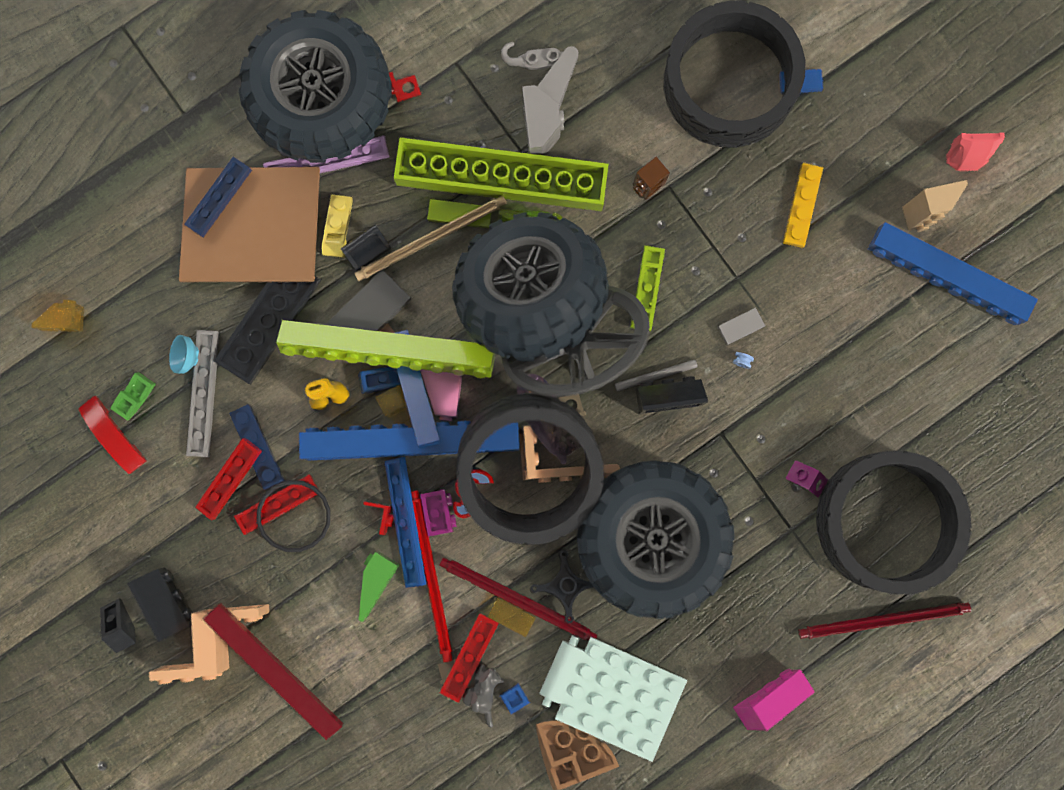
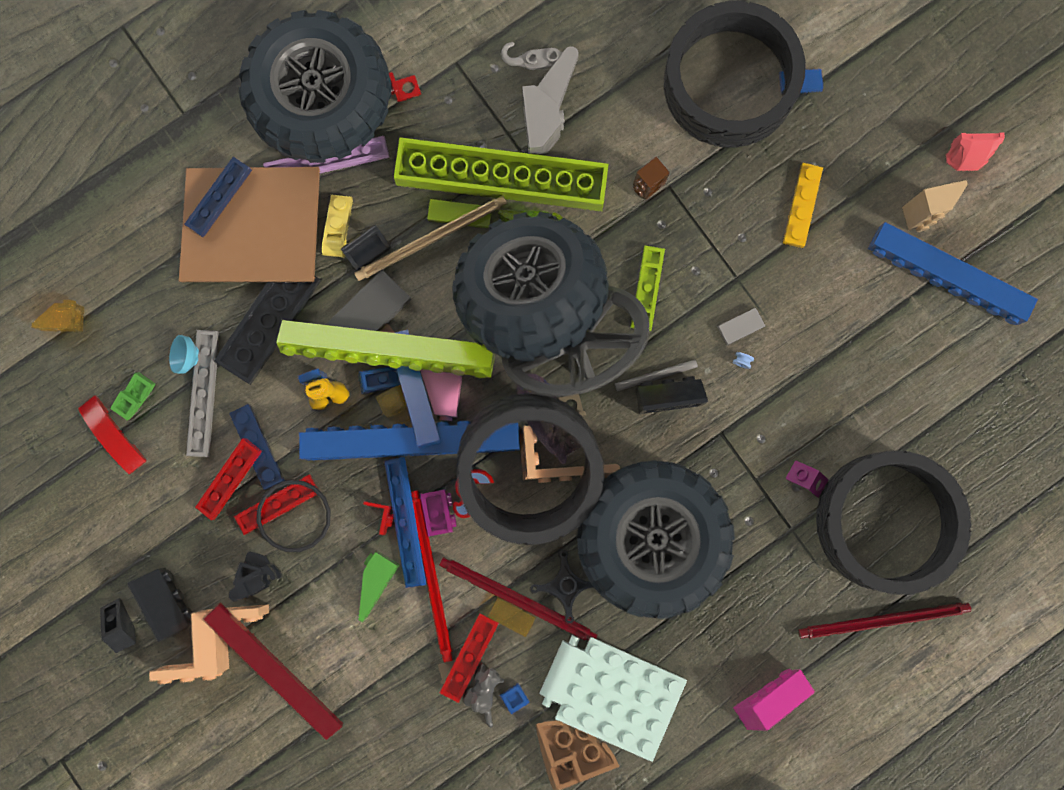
(253, 576): none -> black piece
(312, 376): none -> blue tile

